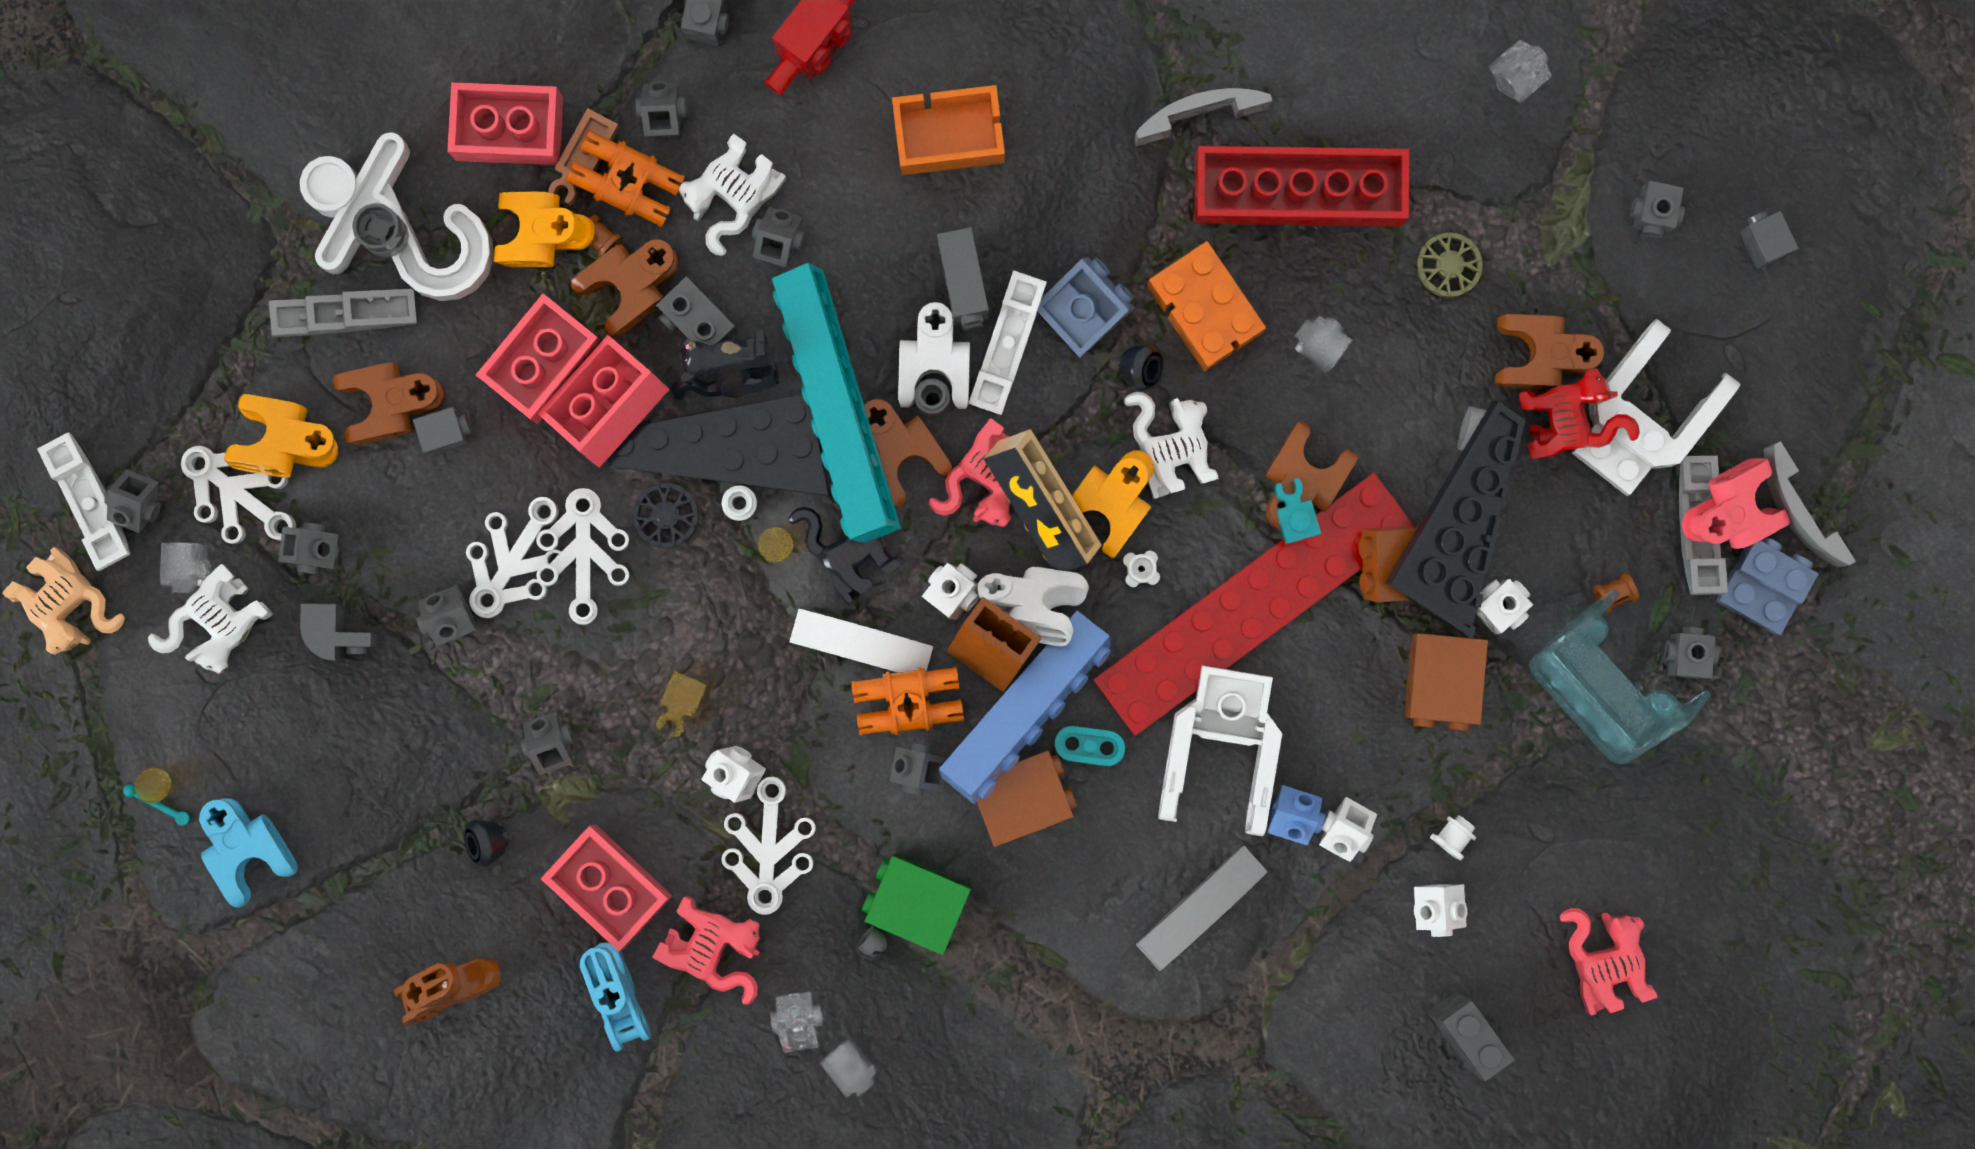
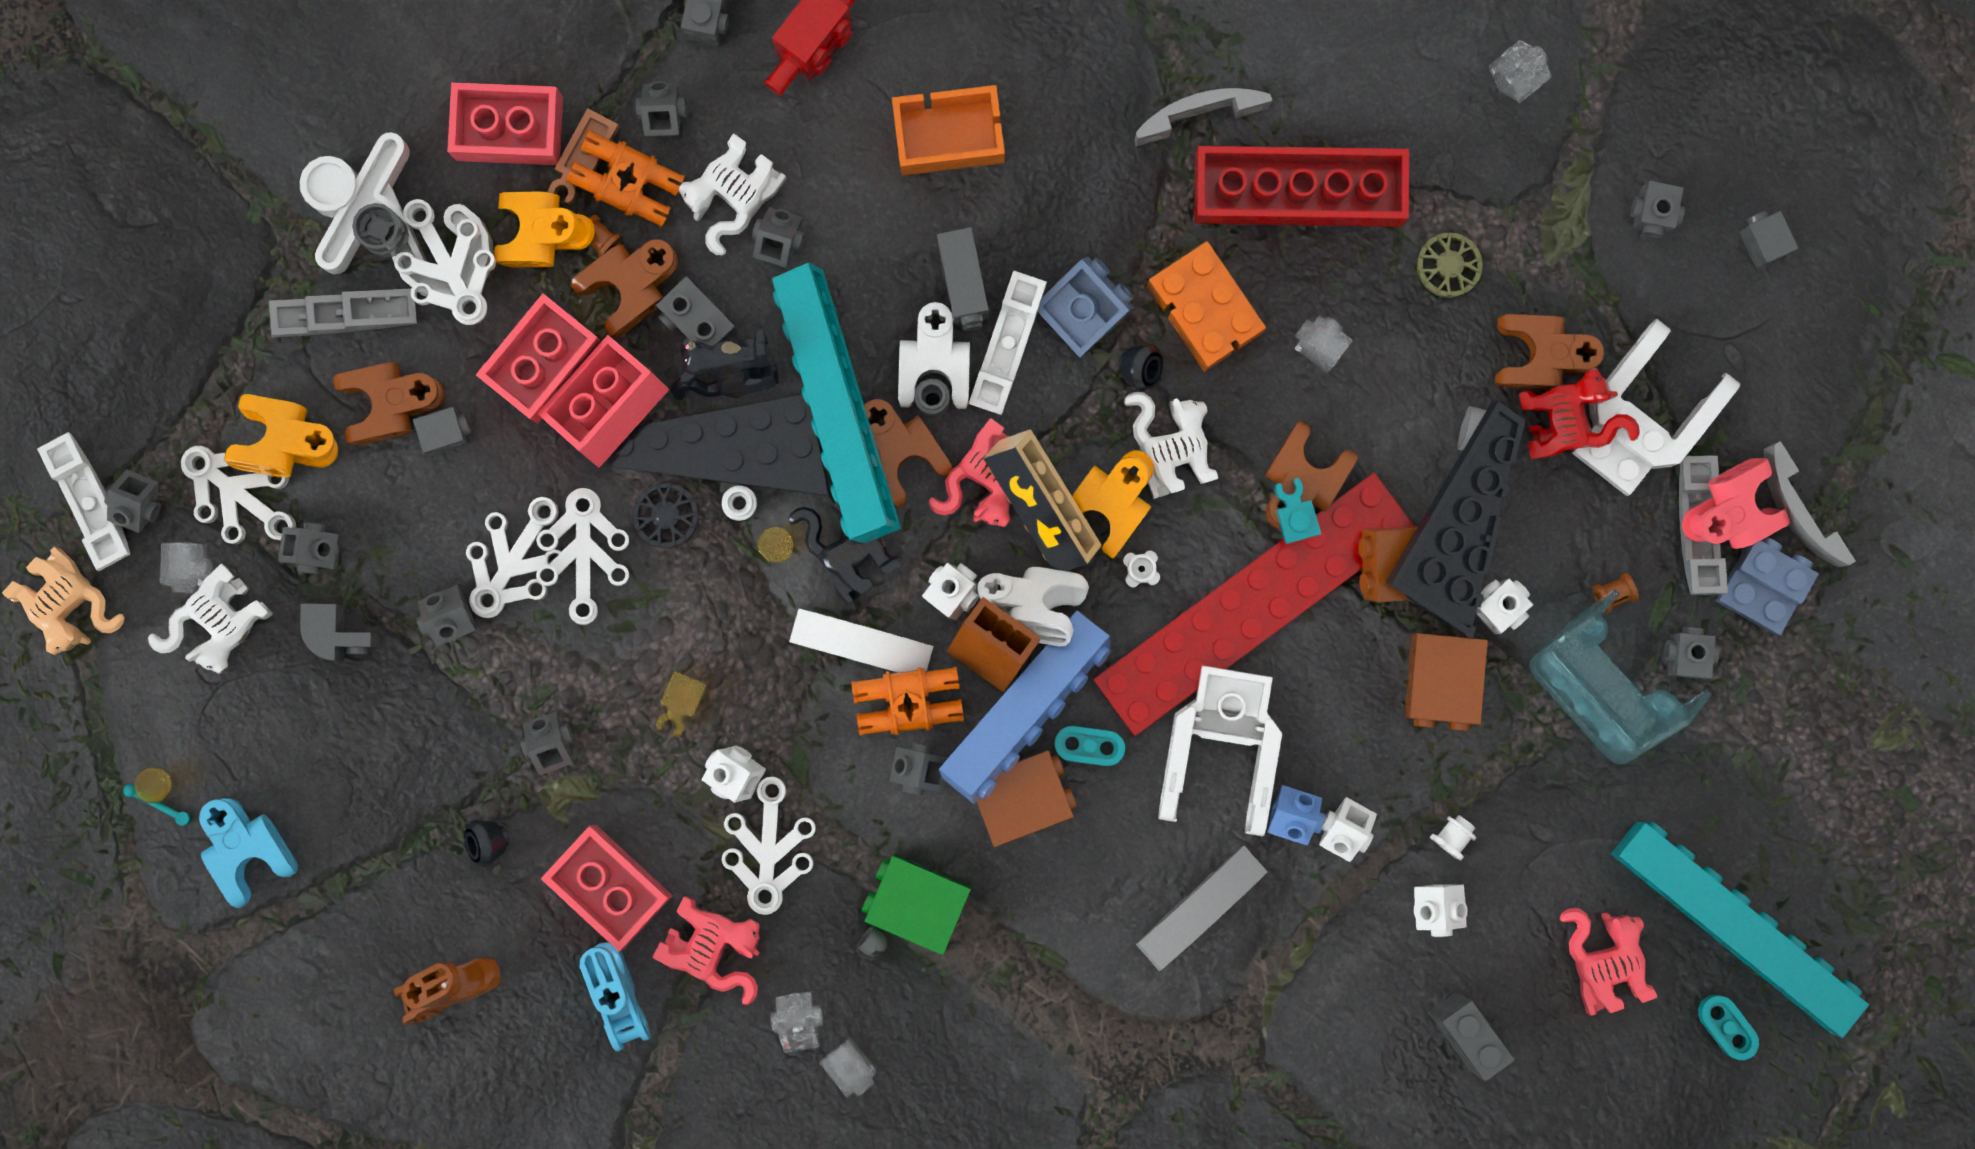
(448, 268): none -> white plant
(1728, 1025): none -> teal plate
(1740, 929): none -> teal brick

